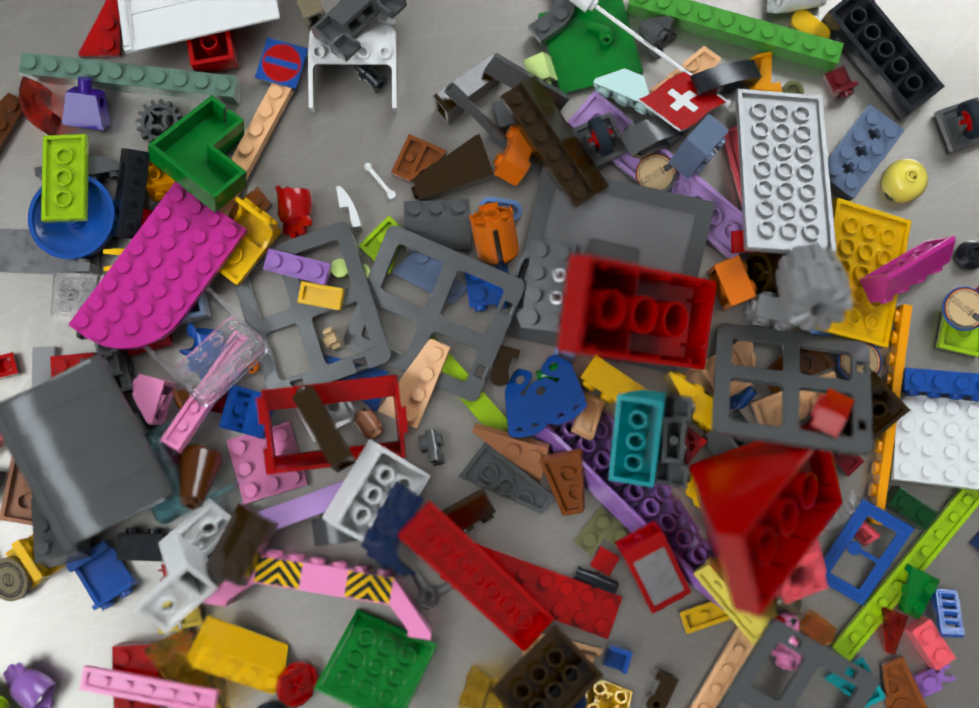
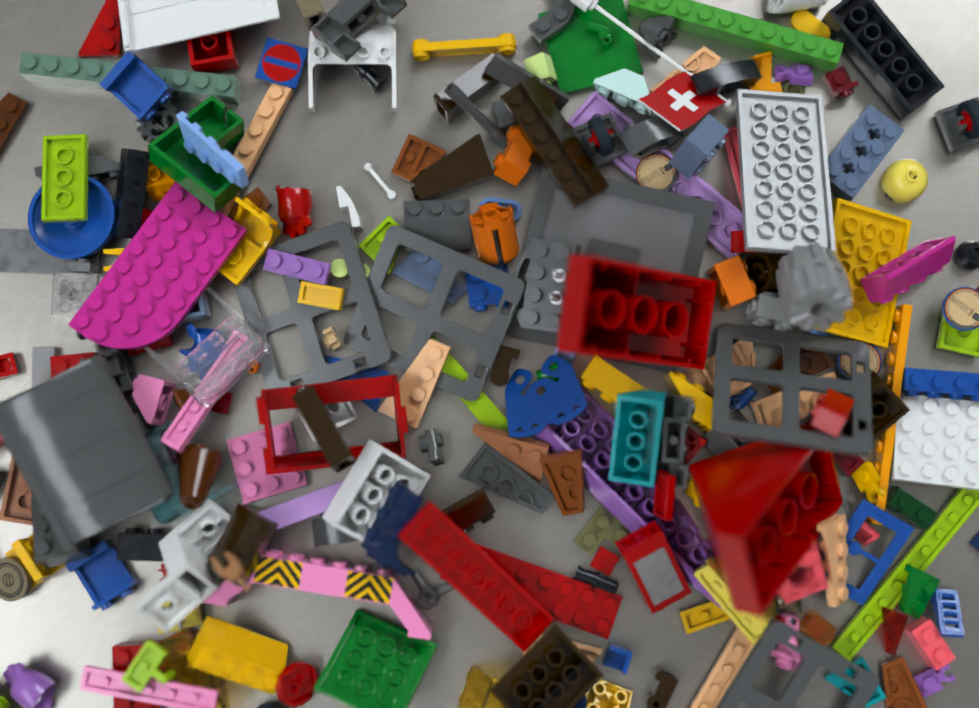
(36, 106): clear red brick -> none
(86, 106): torso -> none
(137, 87): none -> blue panel
(146, 666): none -> lime plate
(210, 152): none -> light blue wing
(233, 572): none -> medium nougat hand
(241, 412): blue bracket -> none
(368, 423): nougat brick -> none
(424, 49): none -> yellow piece
(587, 421): light nougat tile -> none
(664, 495): none -> red plate
(796, 74): none -> medium lavender plate
(835, 548): none -> light nougat wing
(867, 480): none -> yellow plate

